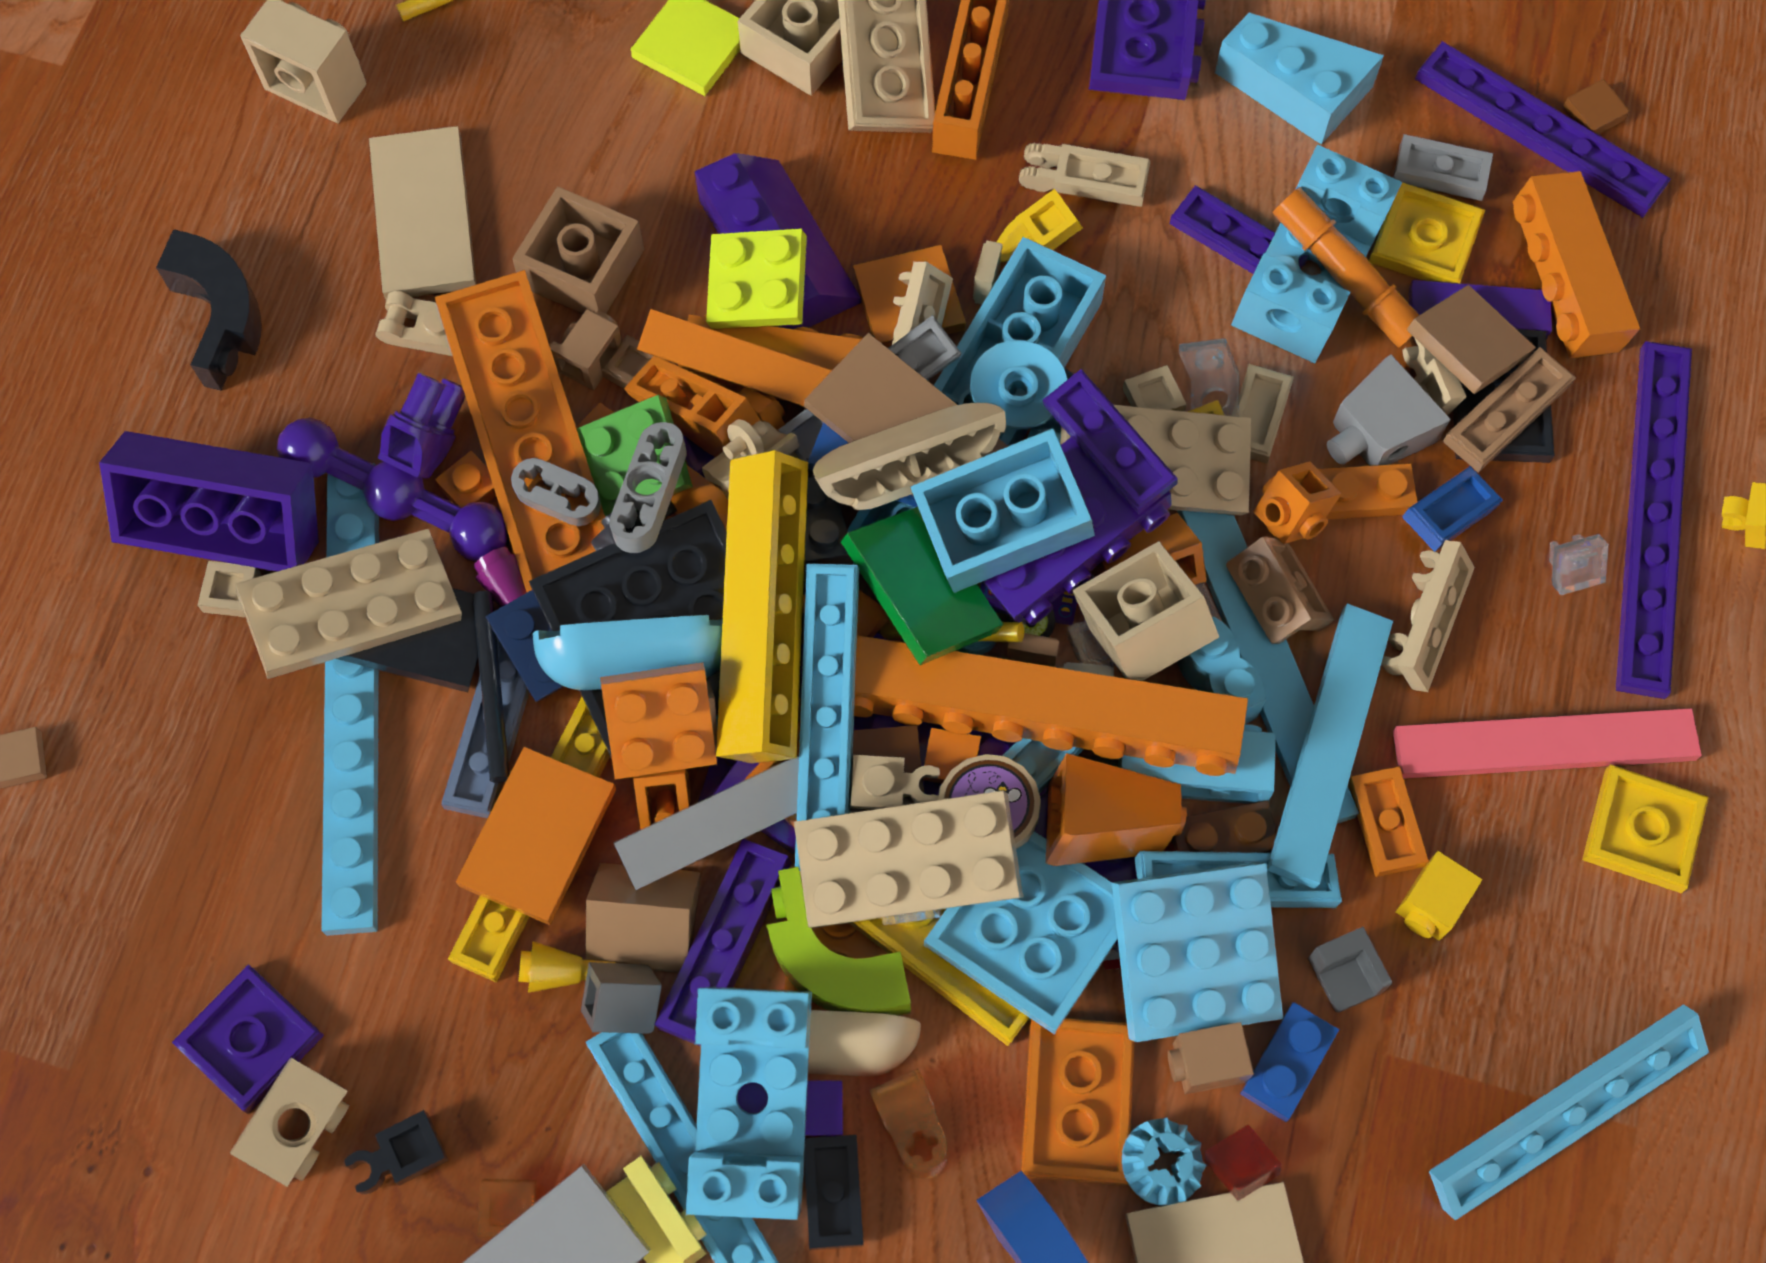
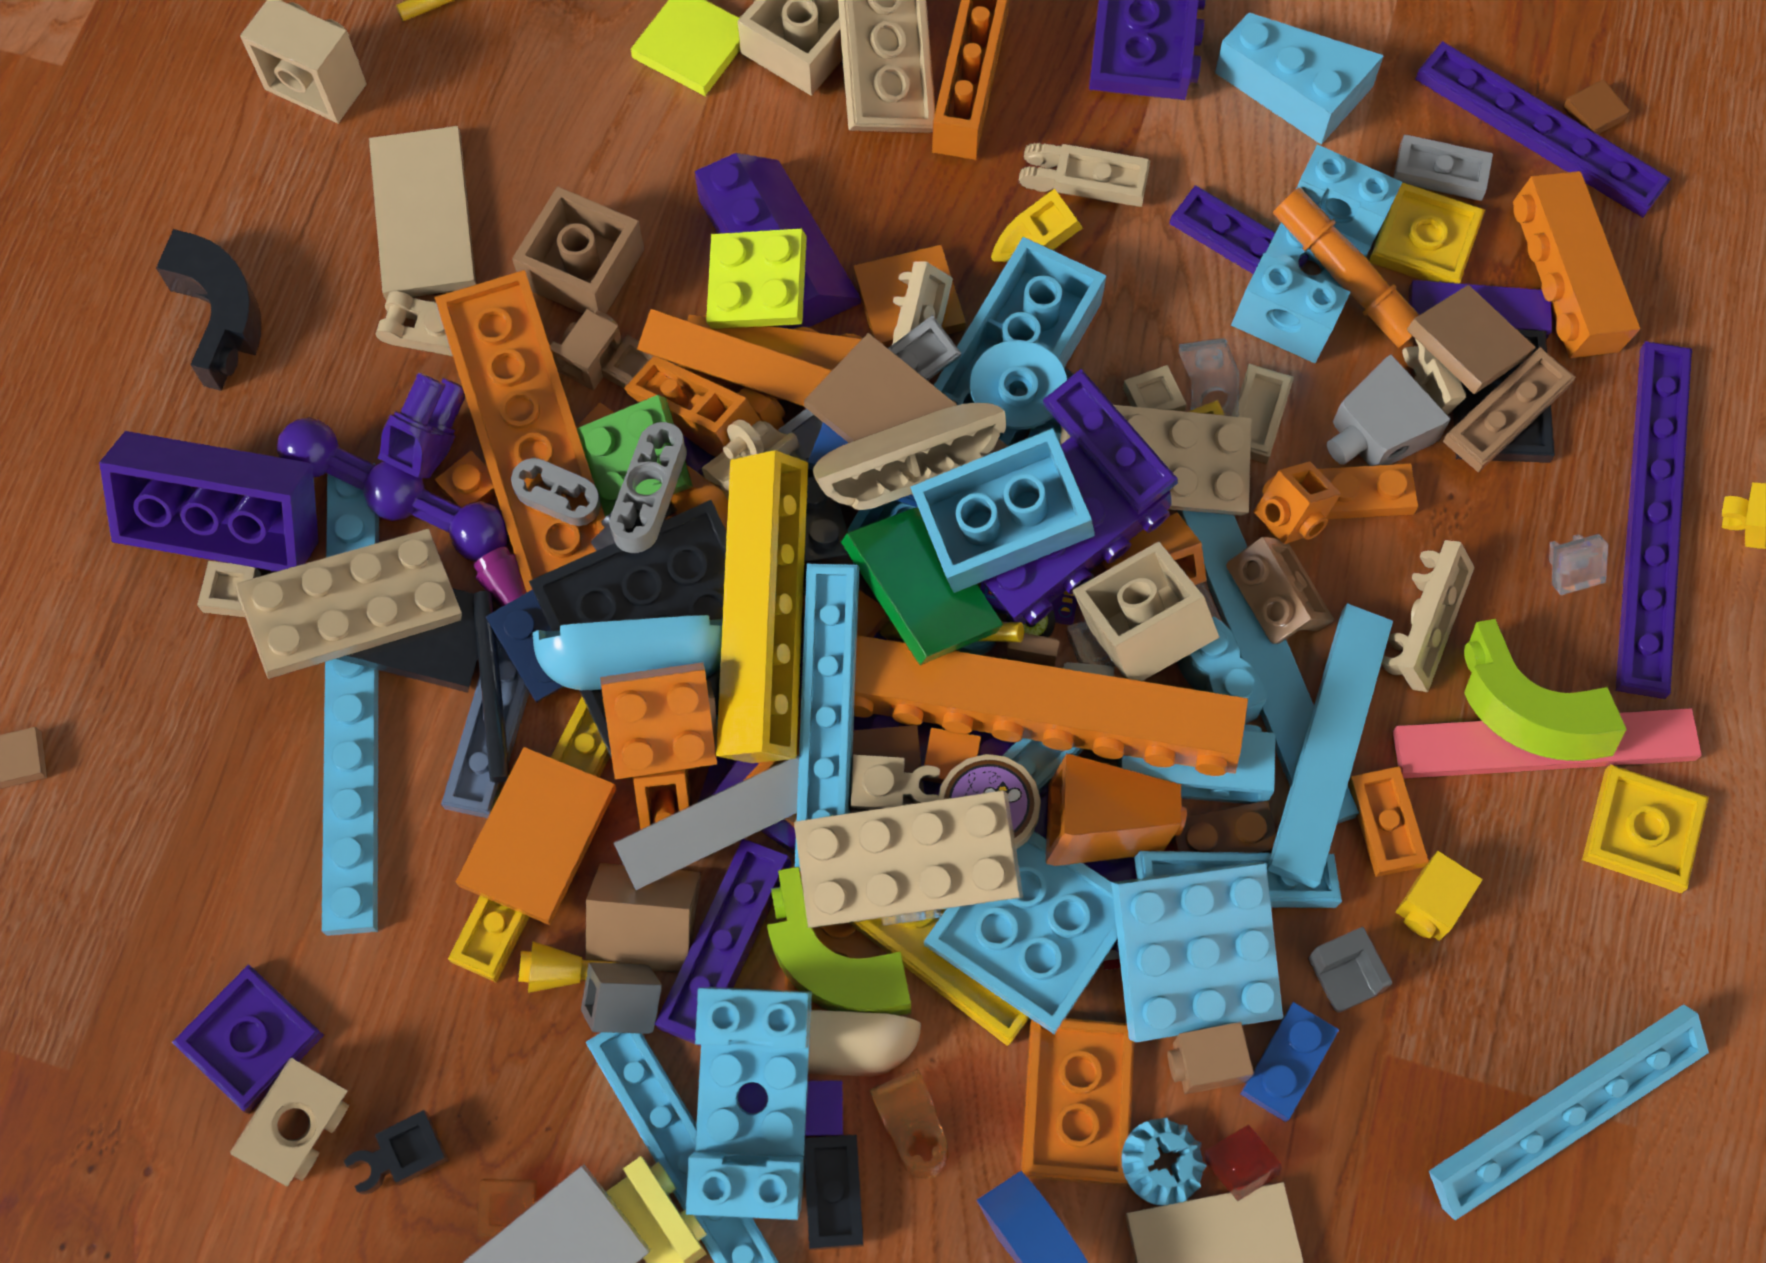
(987, 270): tan tile -> none
(1452, 508): blue tile -> none
(1532, 717): none -> lime arch

